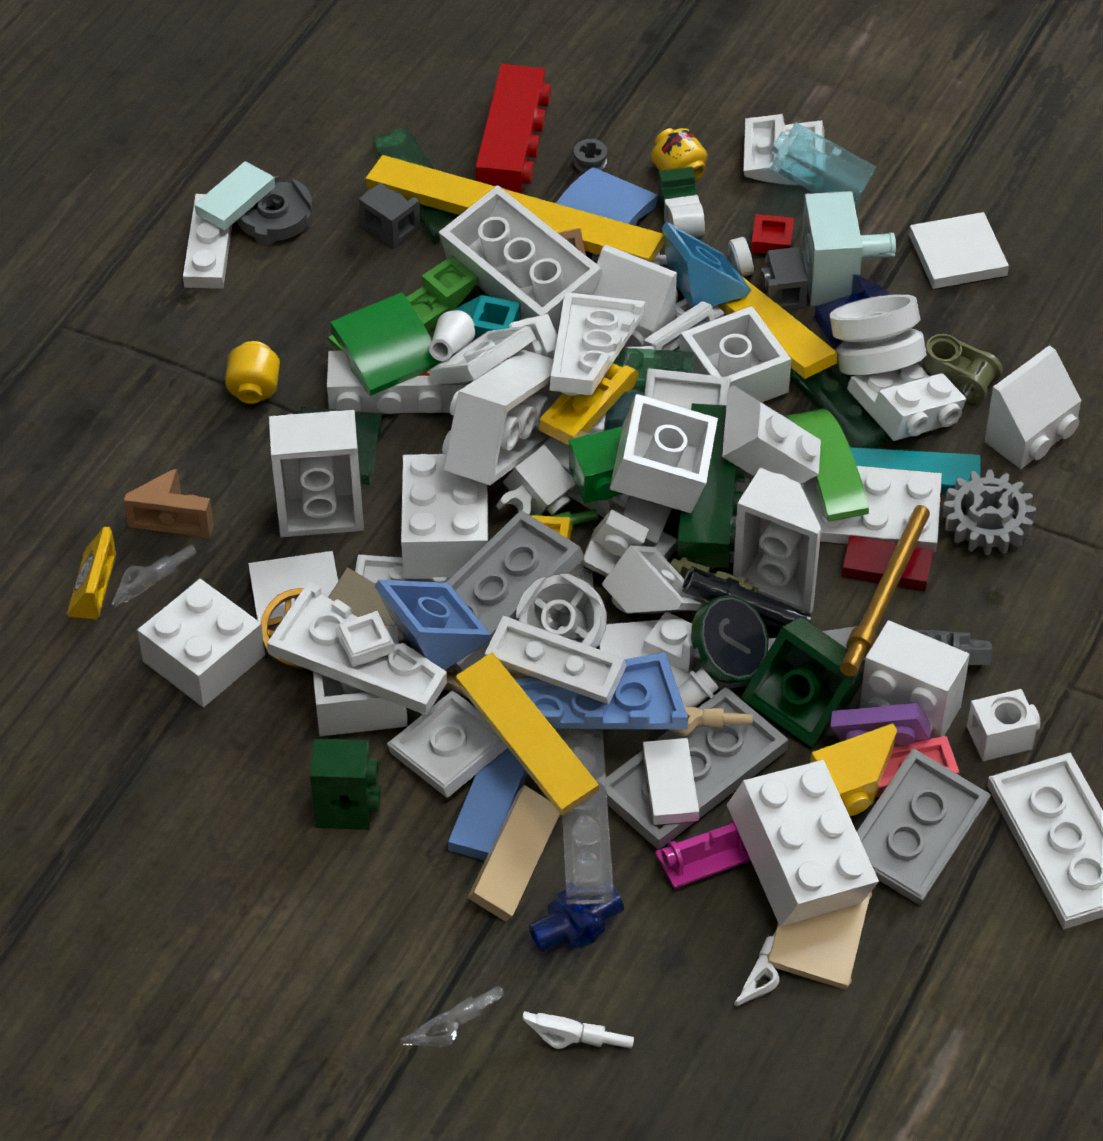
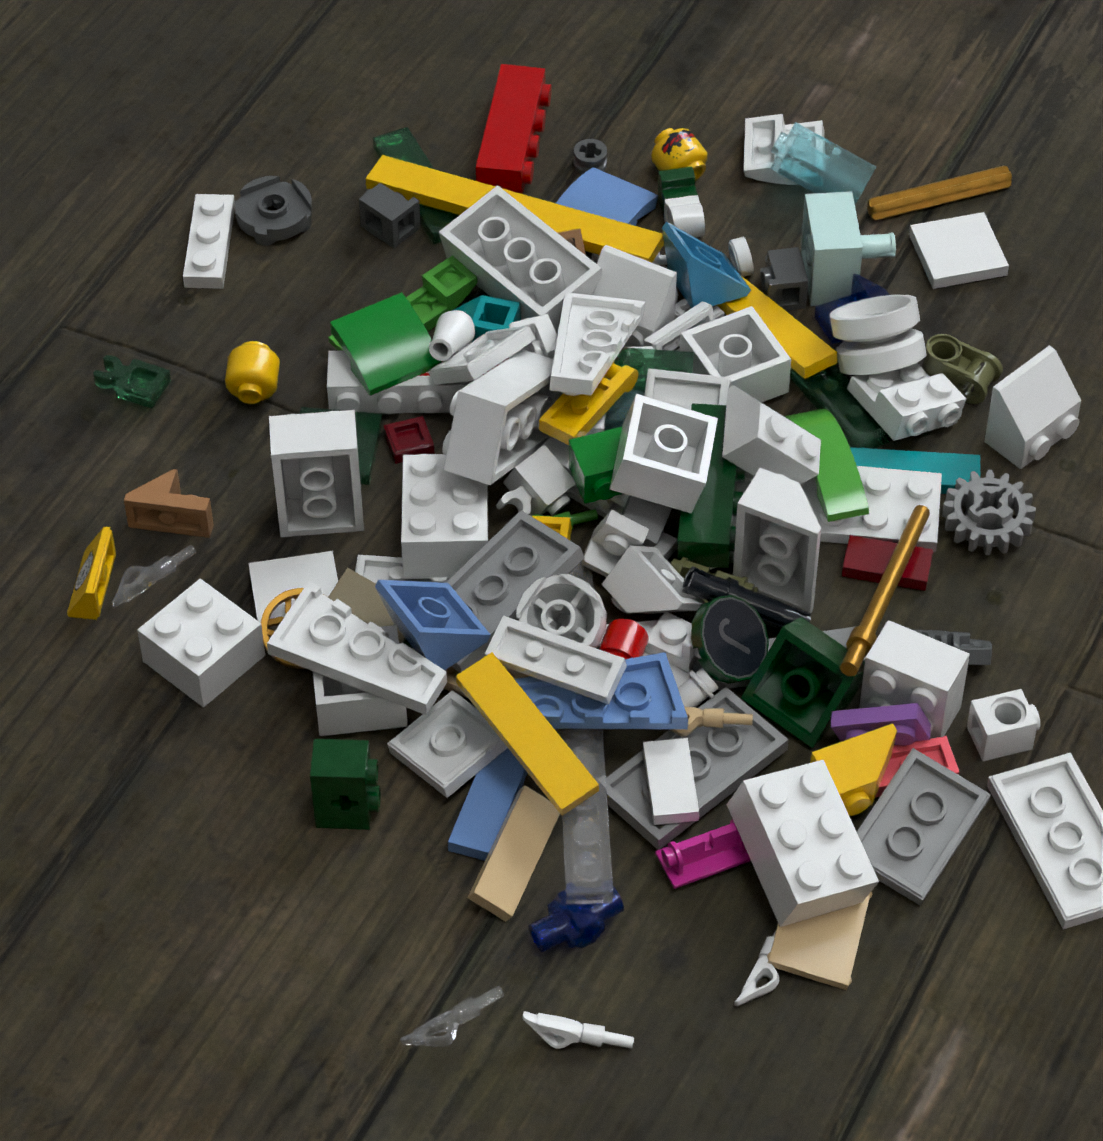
(136, 383): none -> clear green plate
(234, 195): light aqua tile -> none
(365, 638): white tile -> none
(408, 438): none -> dark red tile
(624, 639): none -> red brick
(771, 233): red plate -> none
(939, 193): none -> pearl gold axle

